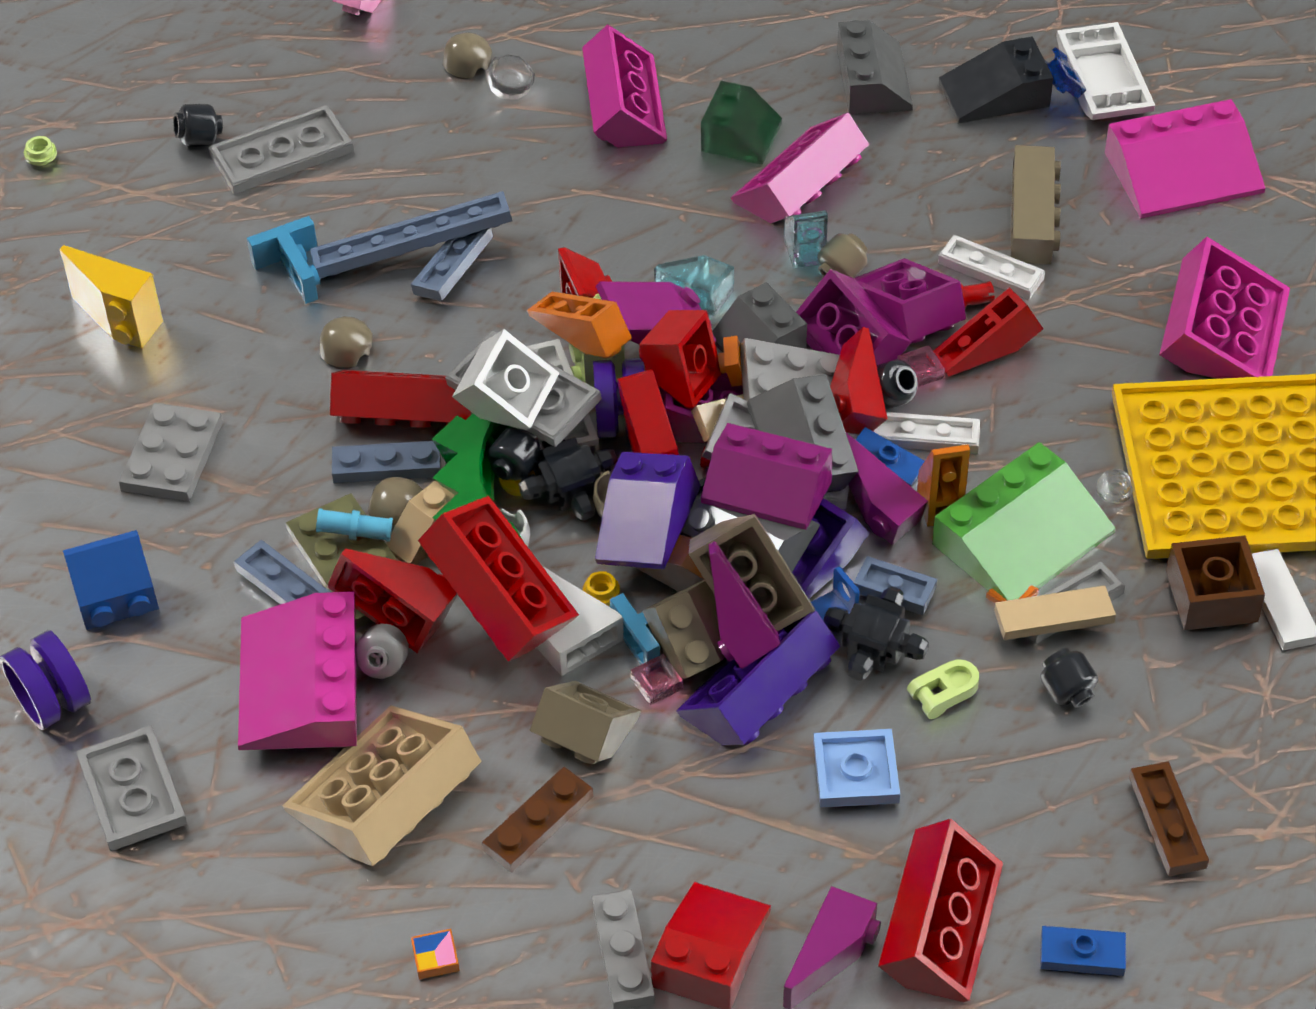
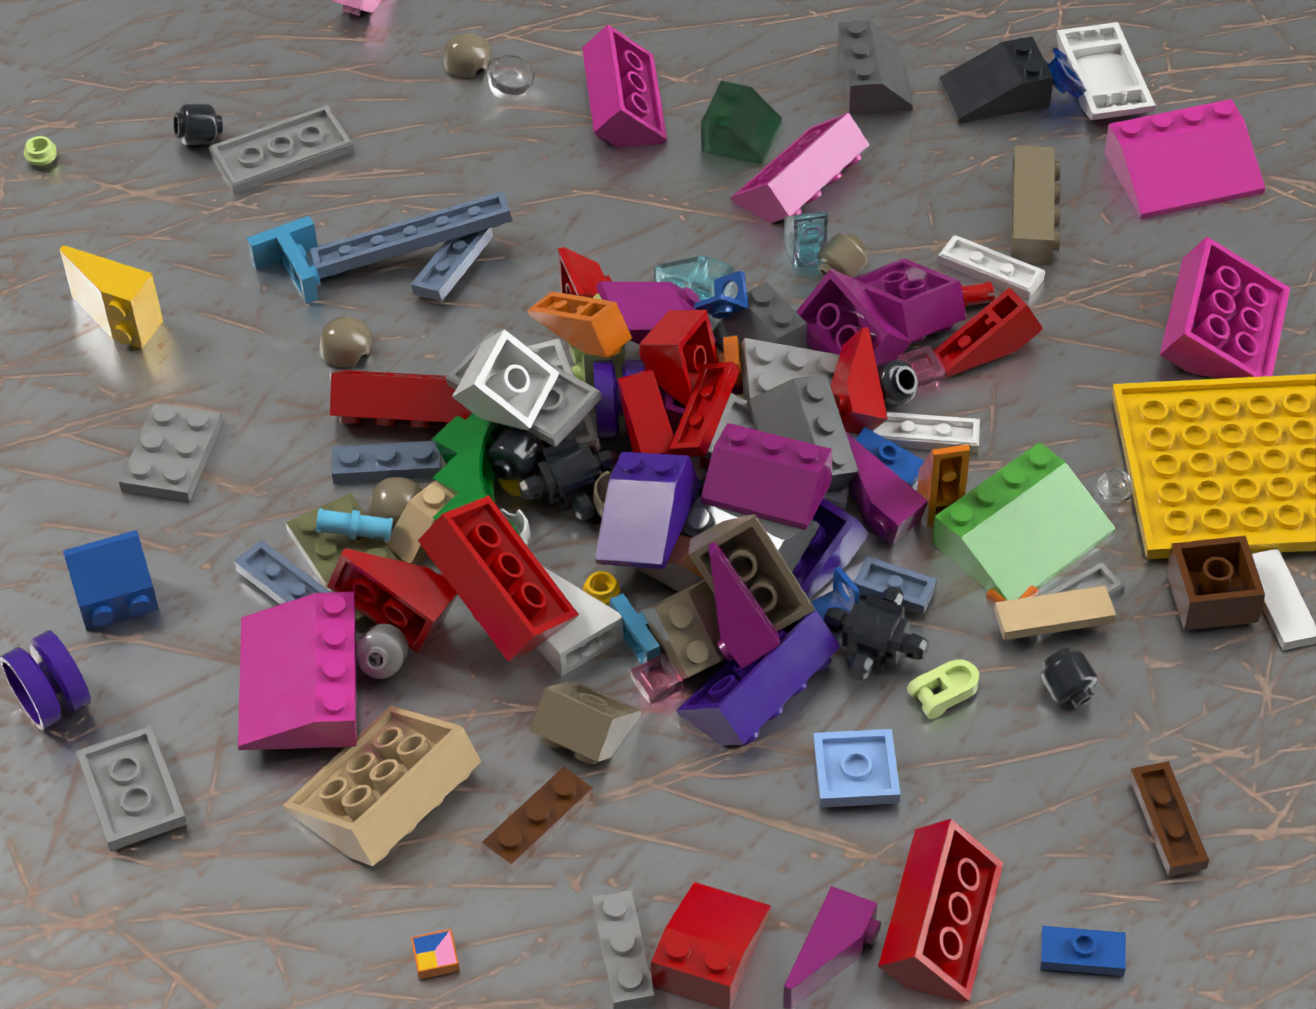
(704, 409): none -> red plate
(723, 306): none -> blue bracket

